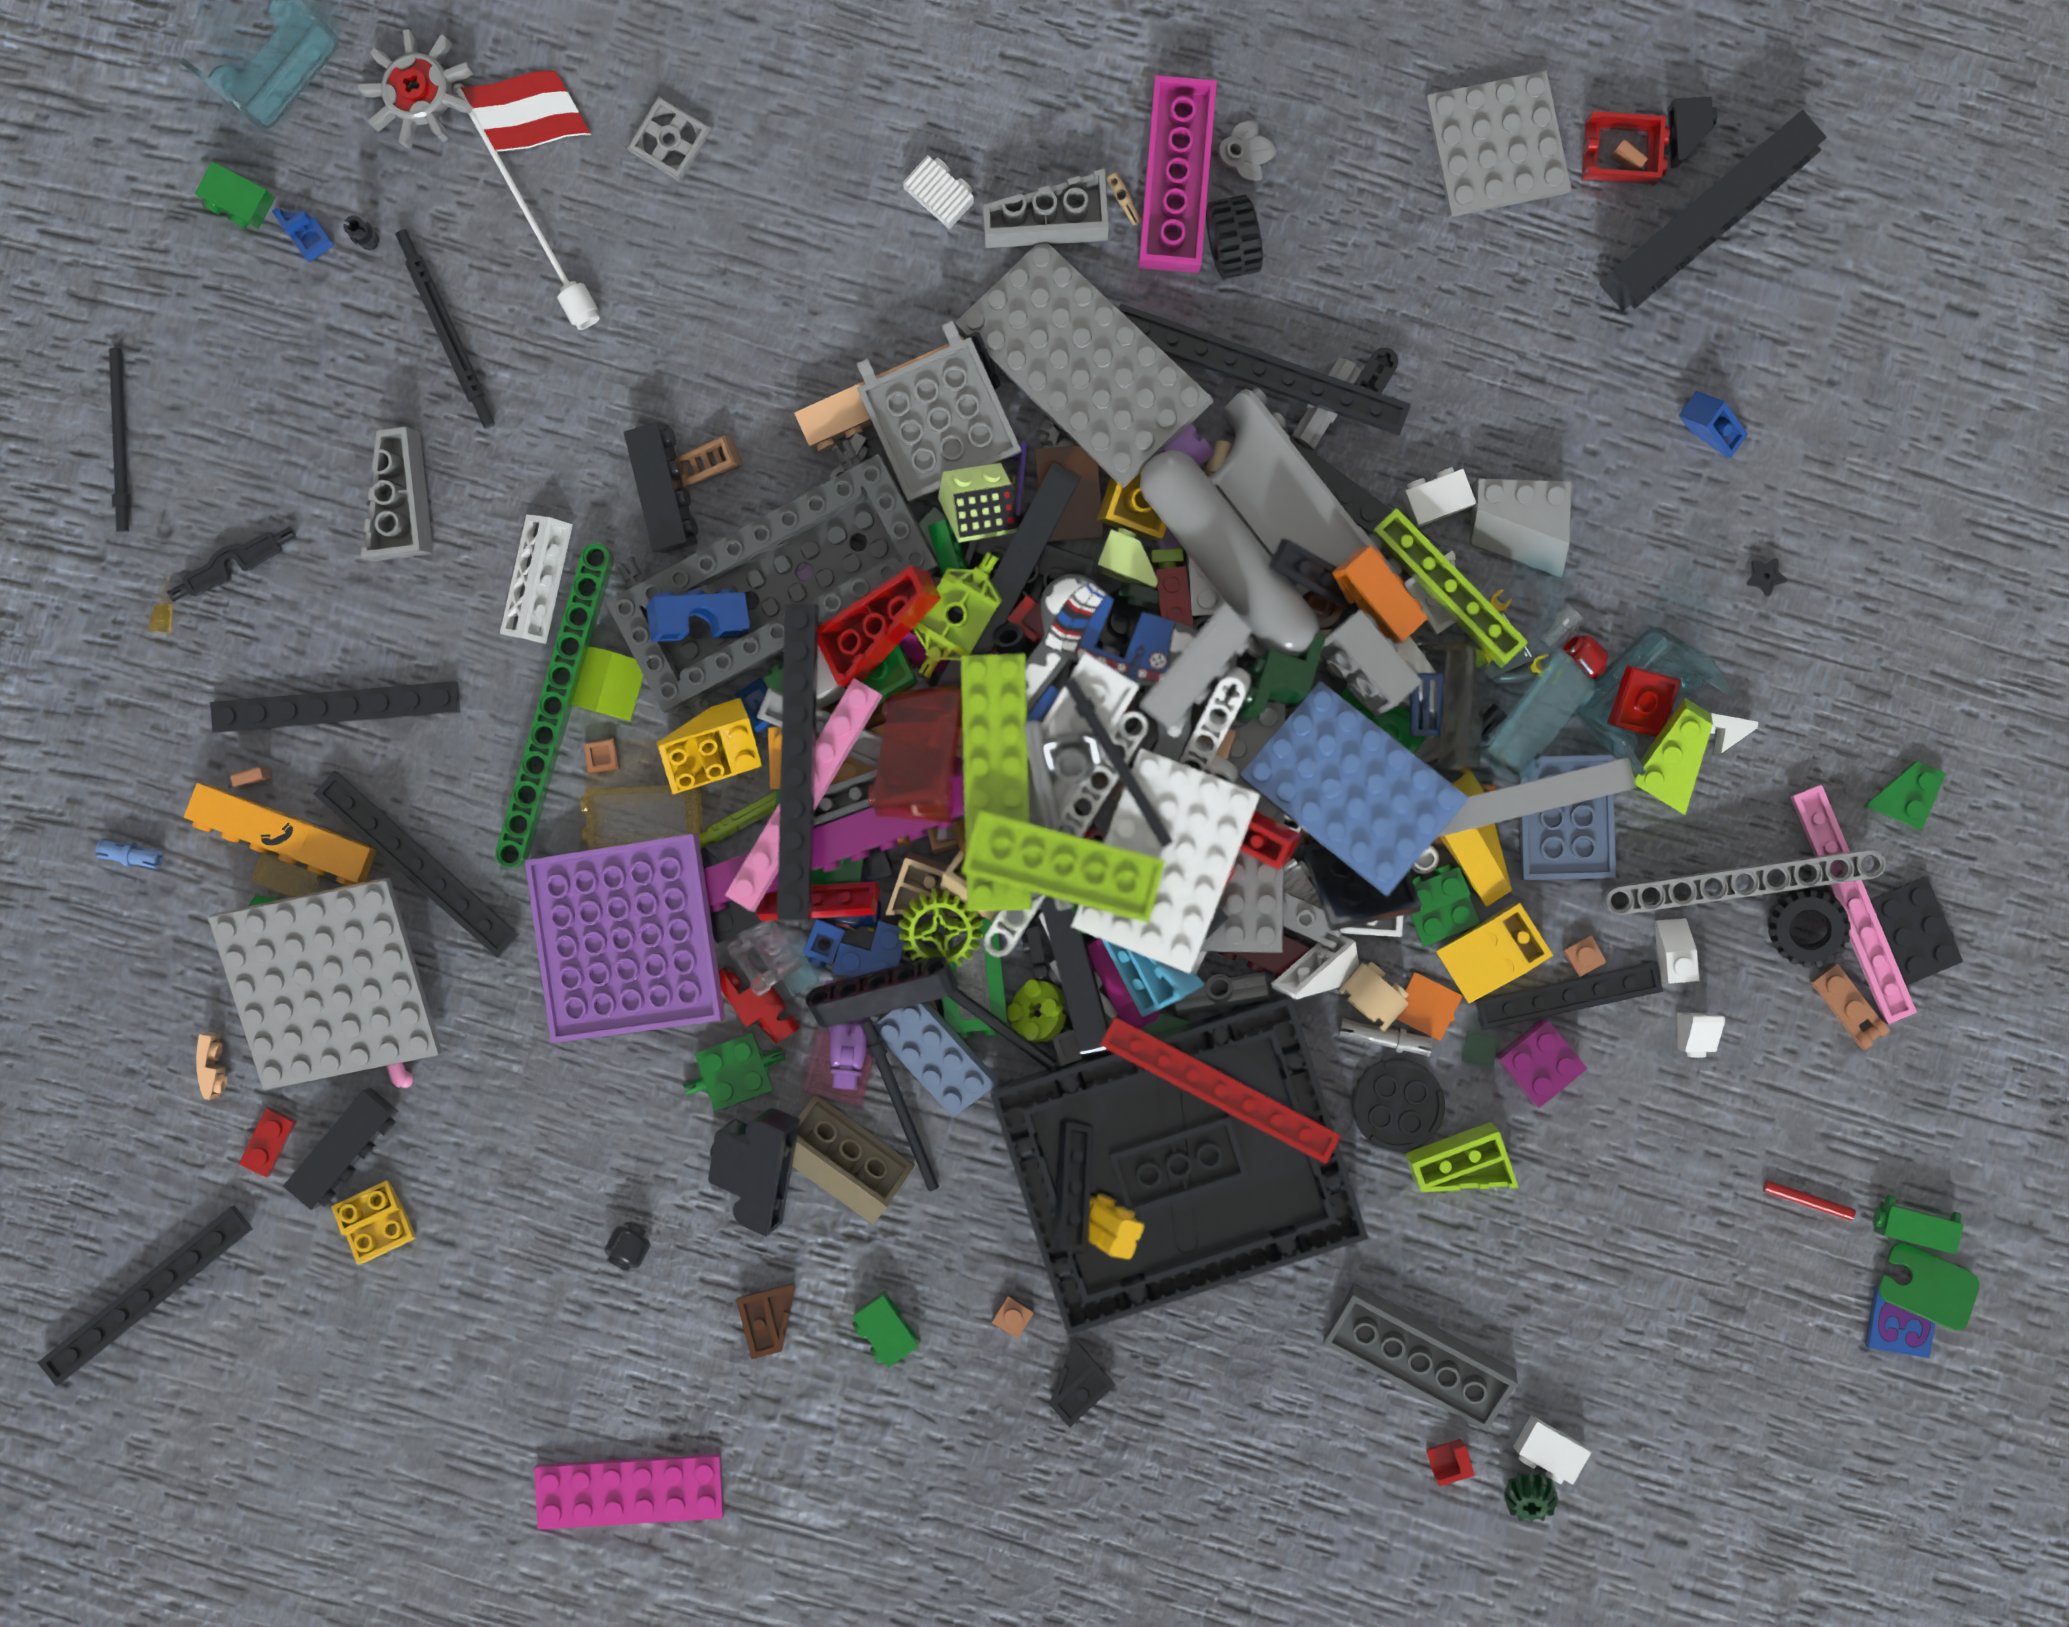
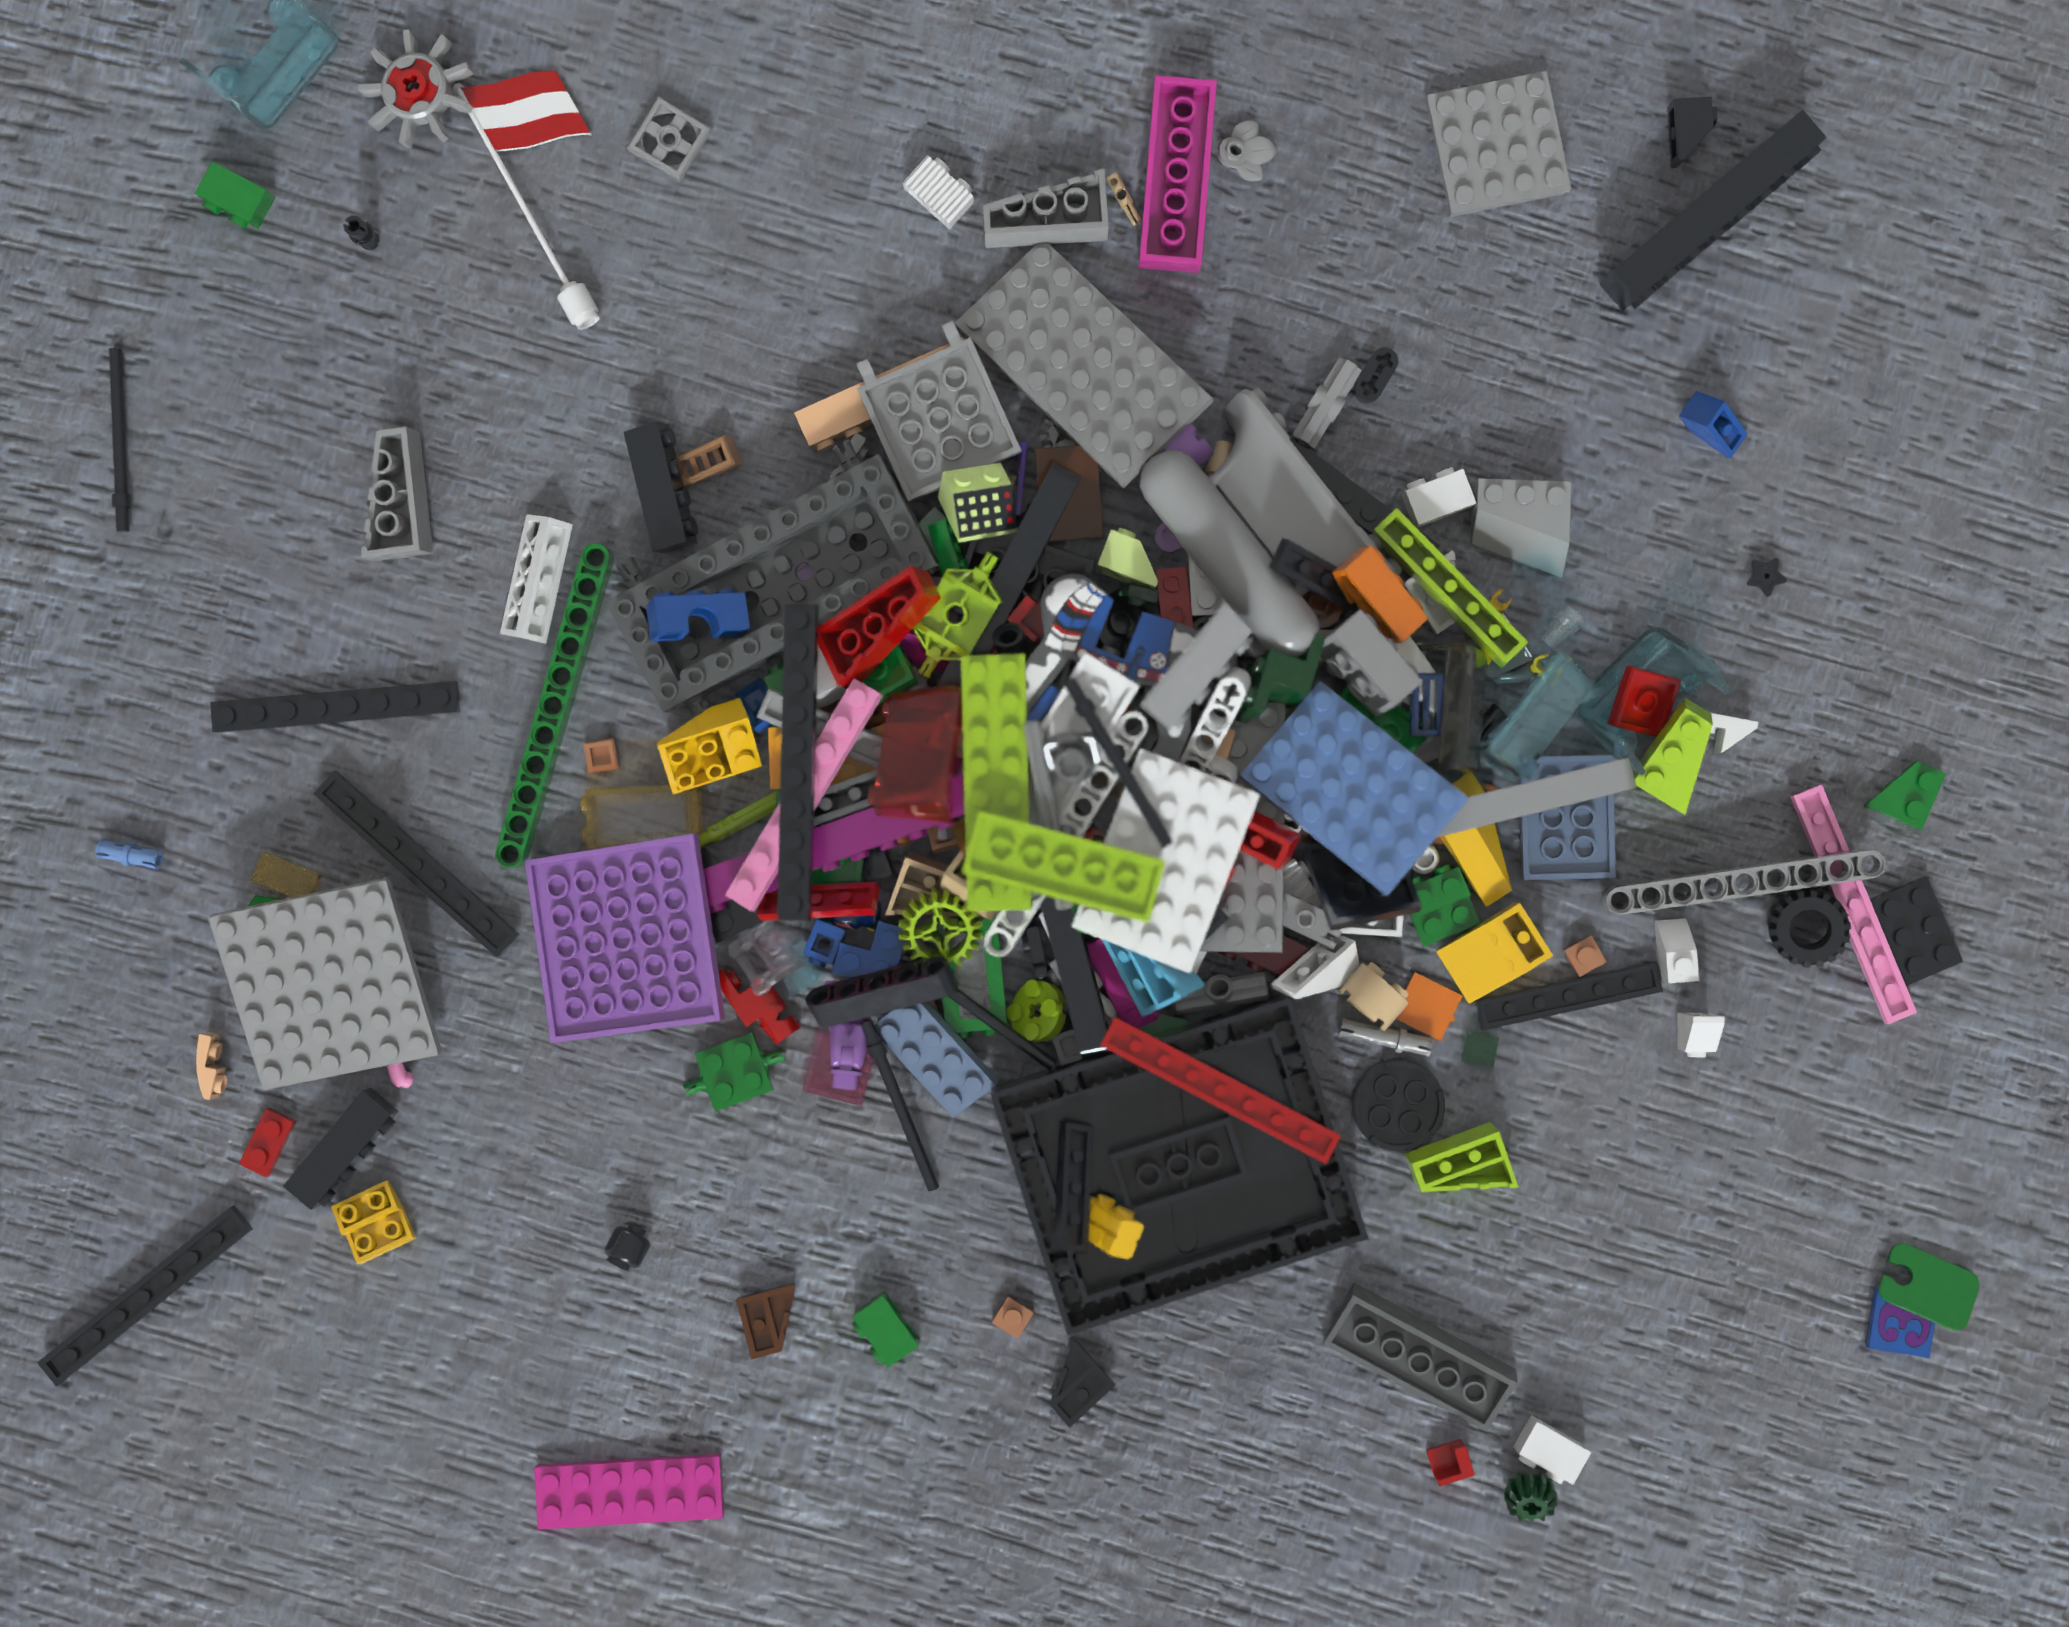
(161, 618): clear yellow tile -> none
(216, 570): black piece -> none
(250, 777): nougat tile -> none
(280, 833): light orange brick -> none
(305, 233): blue slope -> none
(445, 328): black axle -> none
(609, 684): lime slope -> none
(756, 1166): black brick -> none
(848, 1160): dark tan slope -> none
(985, 358): black axle -> none
(1129, 510): yellow brick -> none
(1166, 558): lime plate -> none
(1234, 236): black tyre -> none
(1271, 372): black plate -> none
(1540, 1062): magenta brick -> none
(1587, 654): red head -> none
(1629, 156): nougat tile -> none
(1657, 138): red window -> none
(1809, 1200): red bar -> none
(1849, 1005): nougat plate -> none
(1918, 1226): green brick -> none

